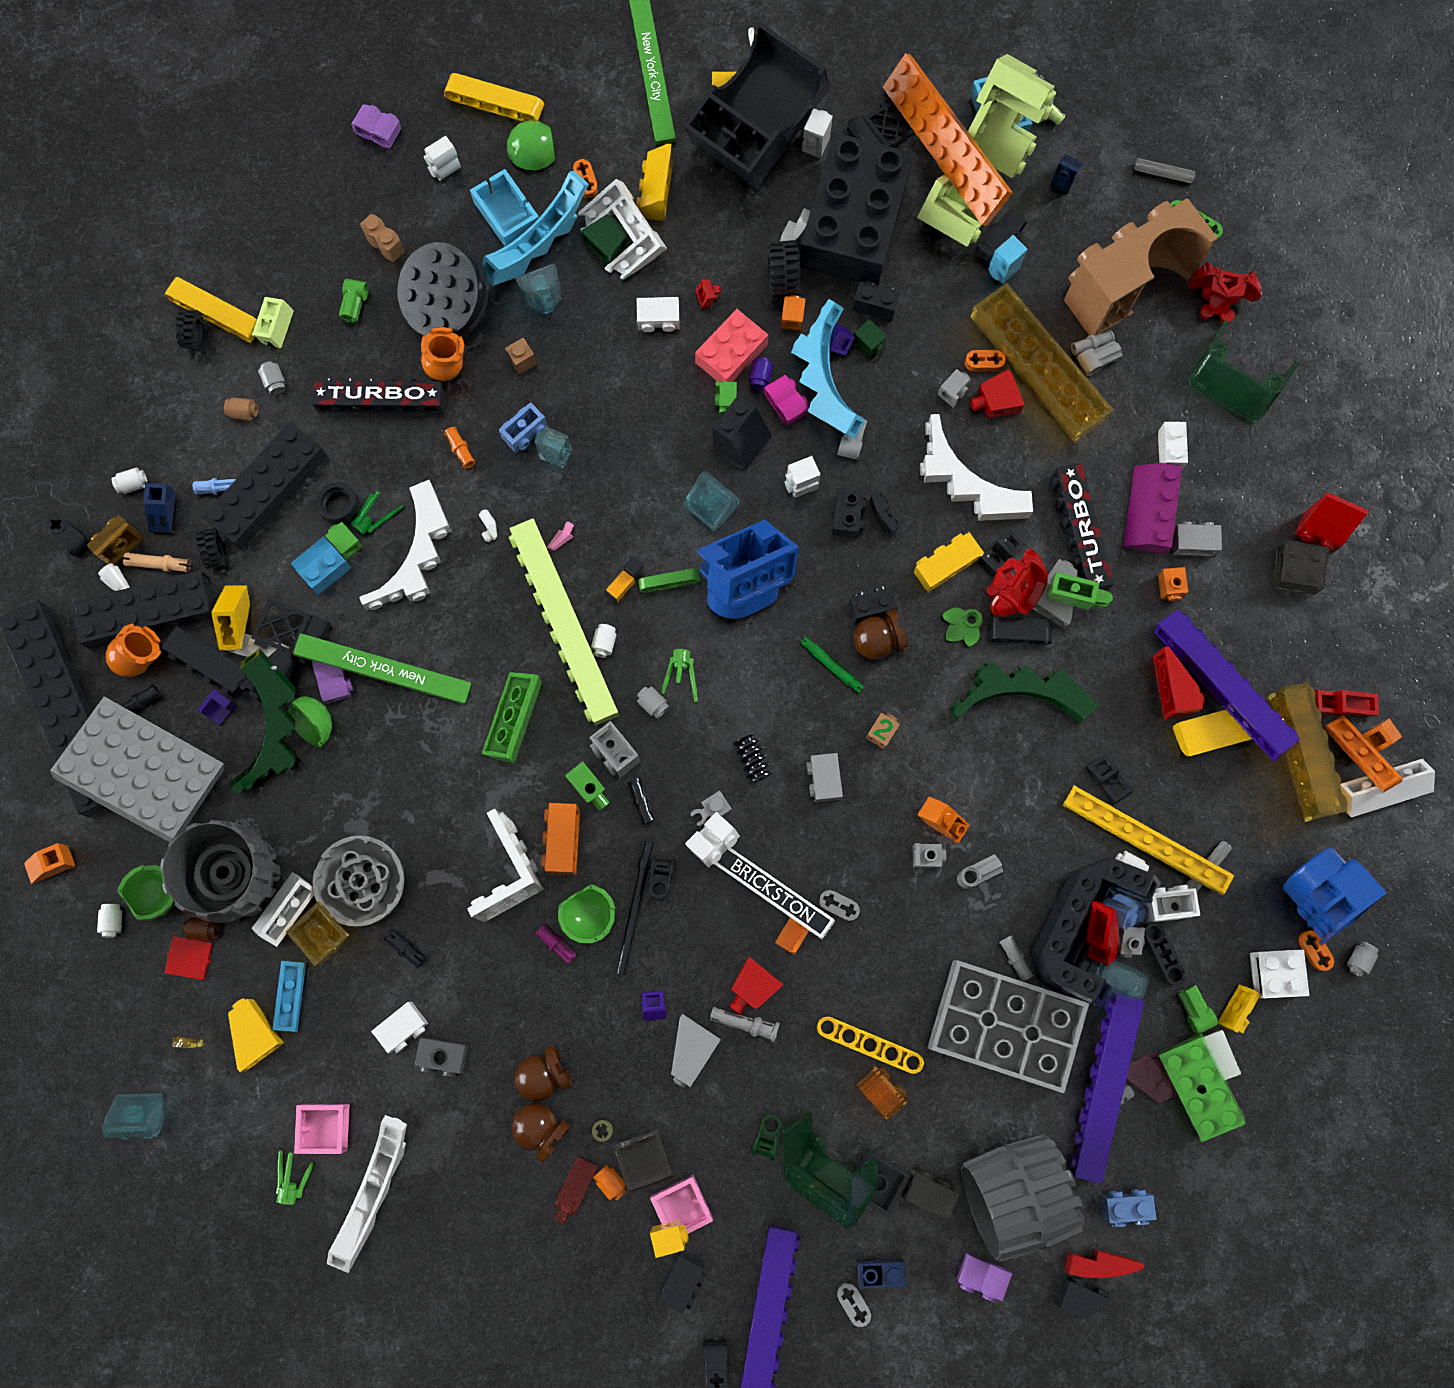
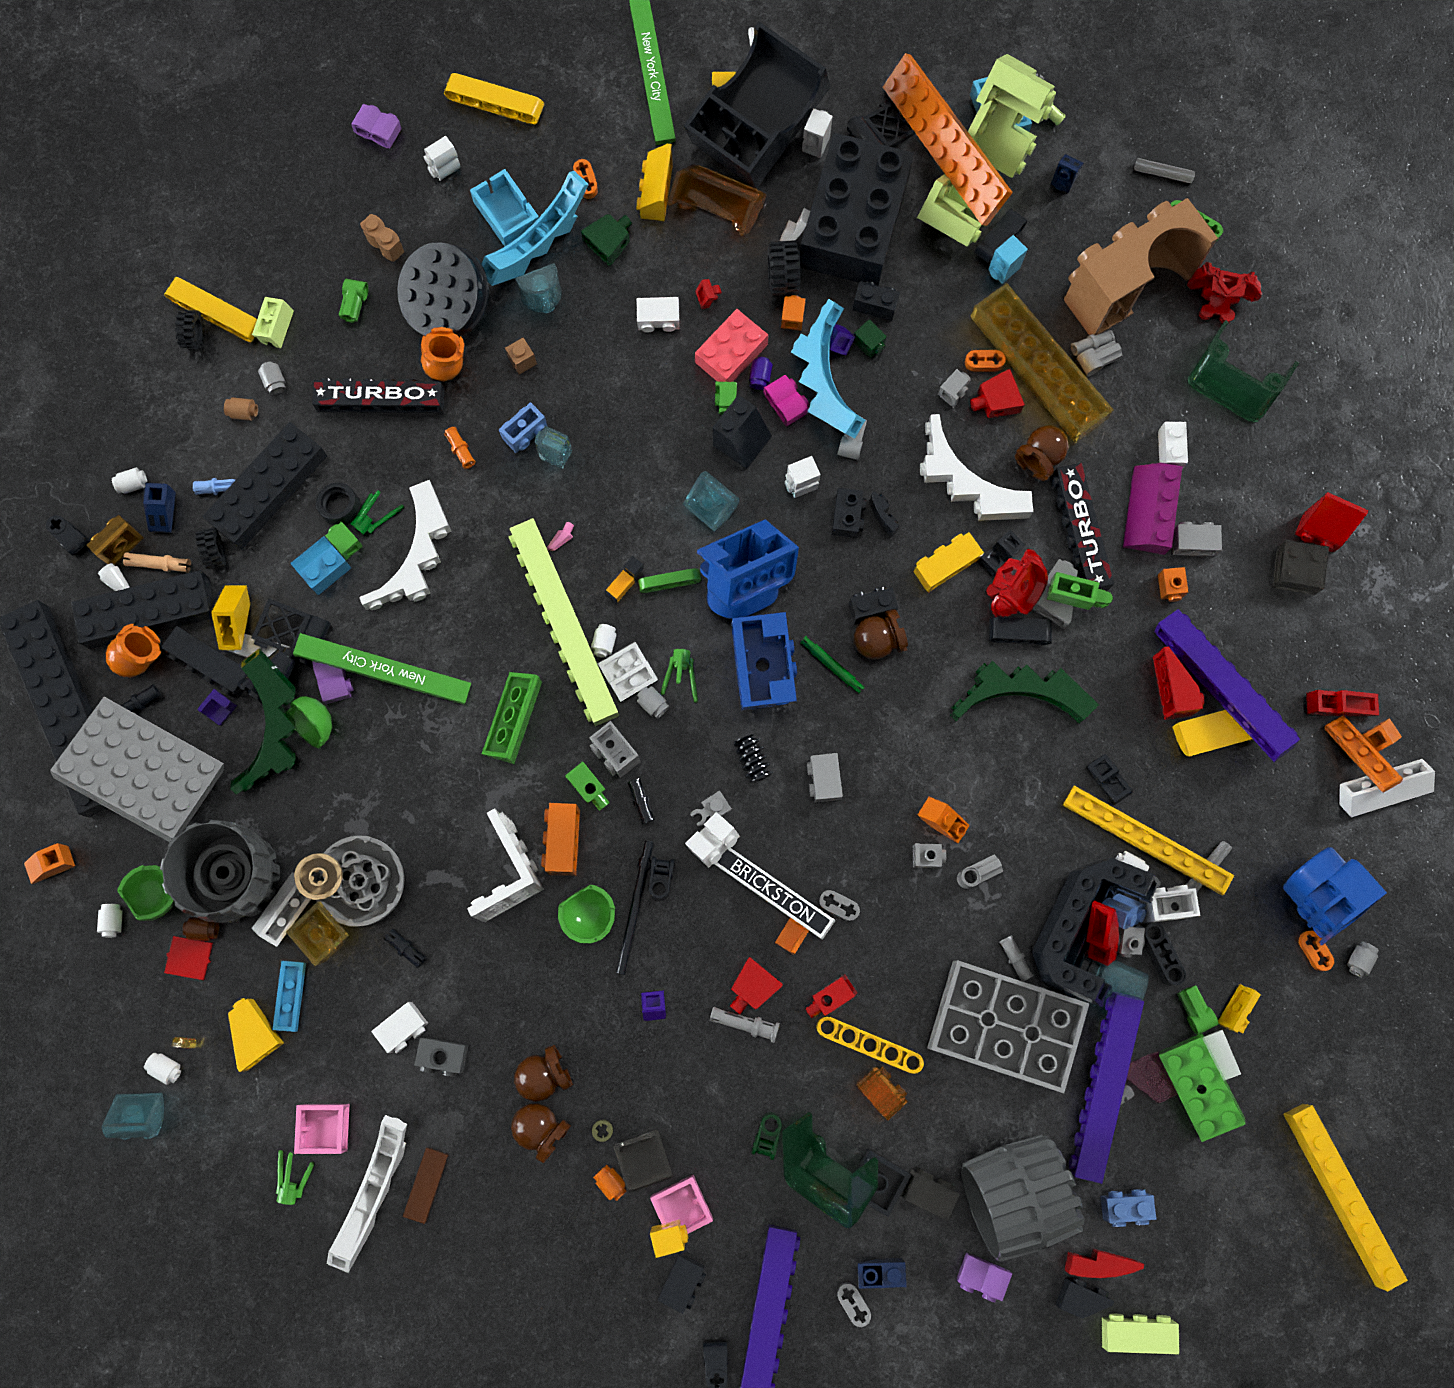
(162, 1068): none -> white brick
(314, 863): none -> tan brick
(425, 1185): none -> reddish brown tile
(490, 524): white arm -> none
(531, 145): bright green cylinder -> none
(556, 943): magenta axle -> none
(574, 1188): clear red hinge -> none
(627, 671): none -> white slope
(647, 243): white wedge -> none
(692, 1051): light grey slope -> none
(718, 195): none -> clear orange windscreen
(764, 640): none -> blue brick
(839, 990): none -> red torso
(883, 730): medium nougat brick -> none
(960, 627): bright green plate -> none
(1044, 450): none -> reddish brown tile
(1140, 1334): none -> yellowish green brick
(1281, 973): white piece -> none
(1310, 760): clear yellow brick -> none
(1345, 1197): none -> yellow brick

